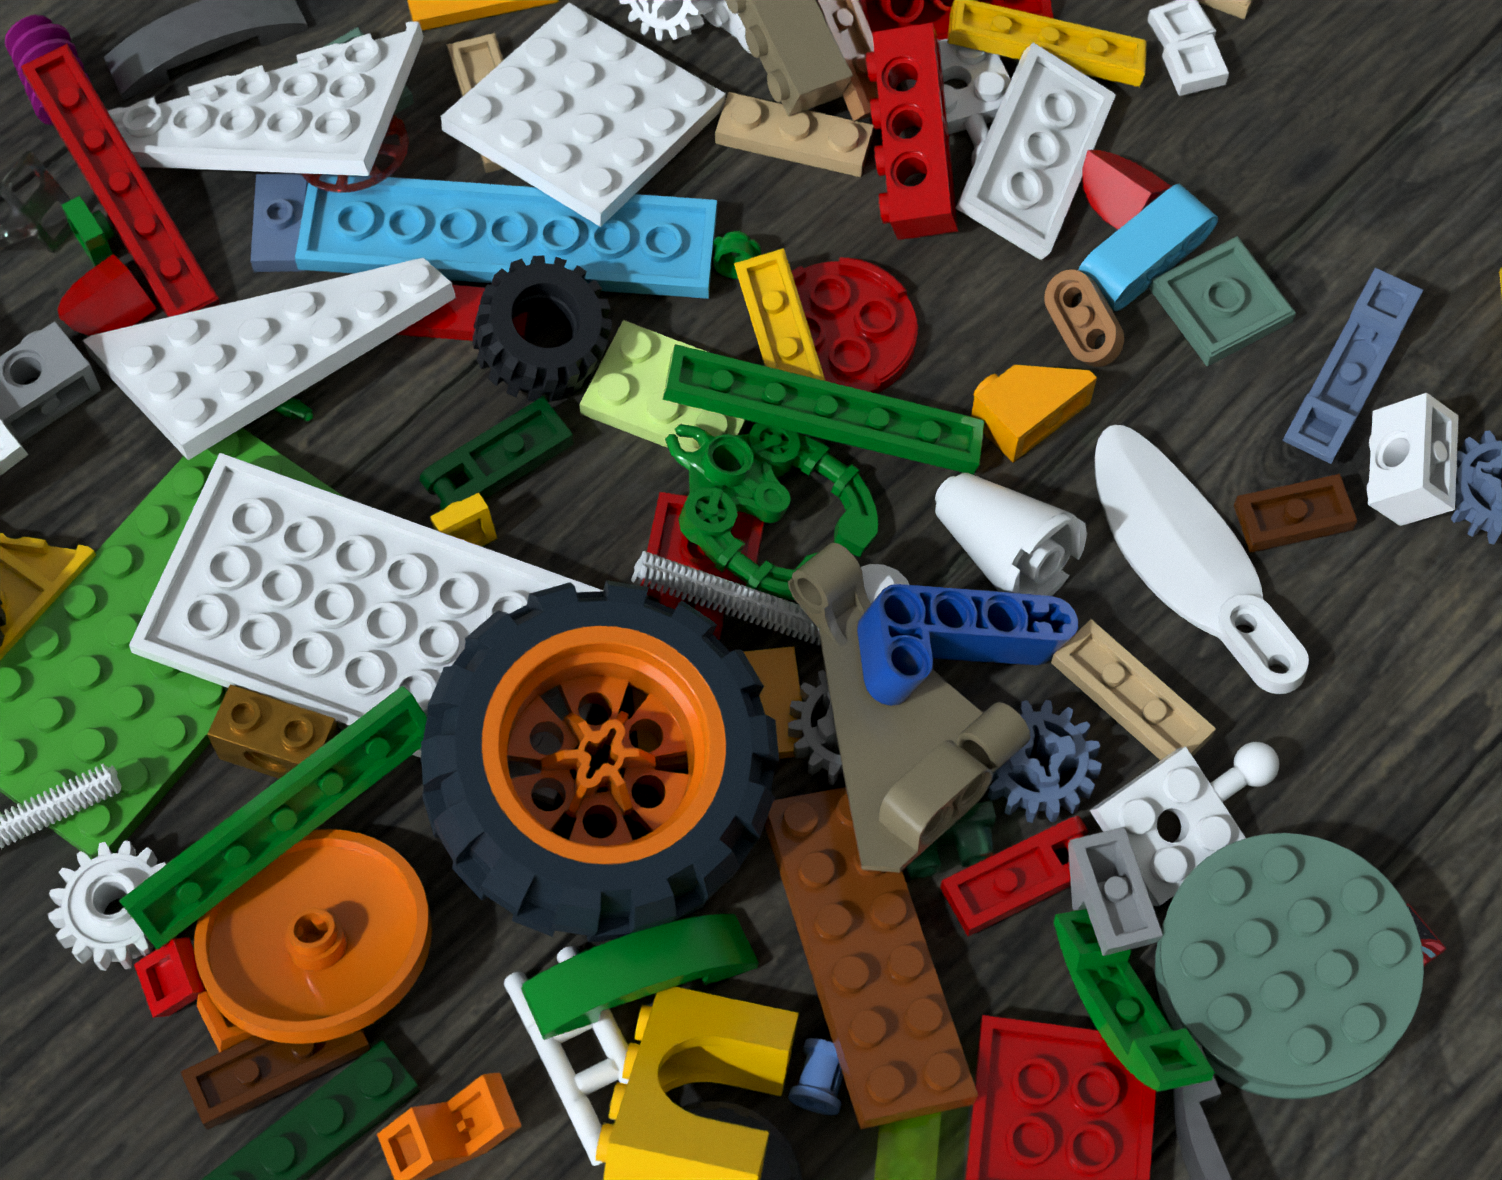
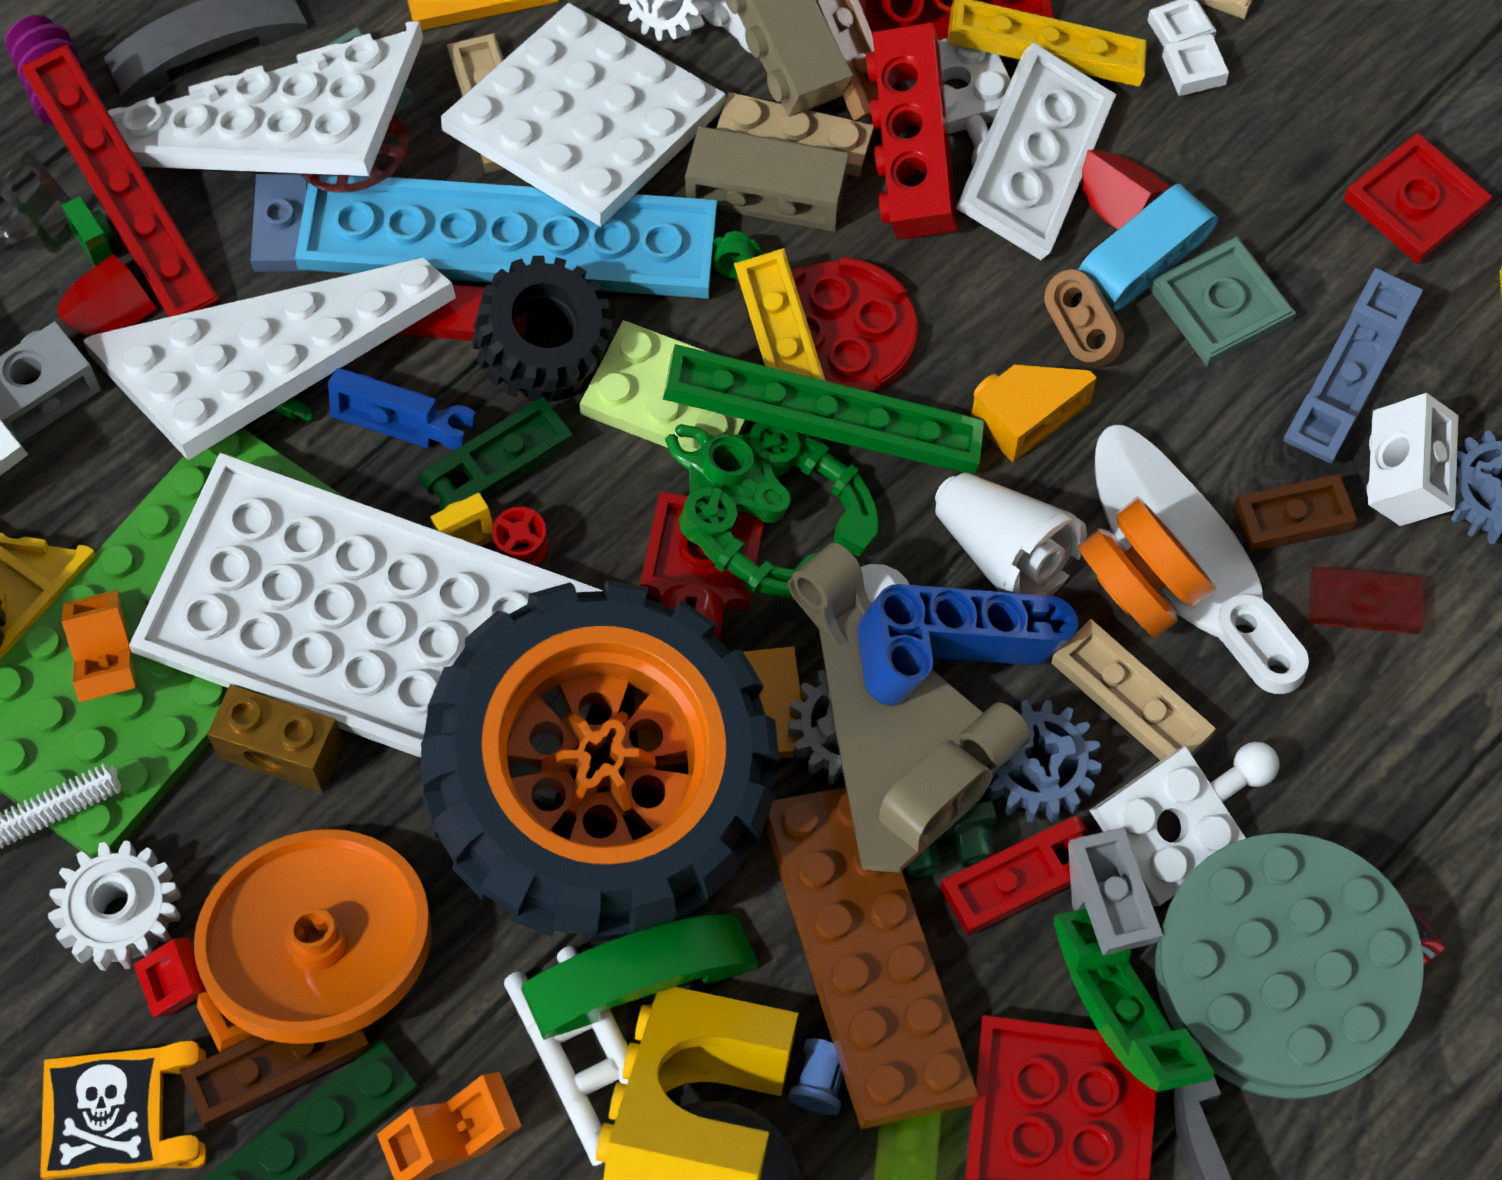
(99, 645): none -> orange slope
(109, 1113): none -> flag
(277, 818): green plate -> none
(396, 411): none -> blue plate
(517, 527): none -> red wheel
(727, 594): white axle -> none
(768, 177): none -> dark tan brick
(1140, 573): none -> orange wheel
(1366, 600): none -> clear red plate
(1417, 198): none -> red plate

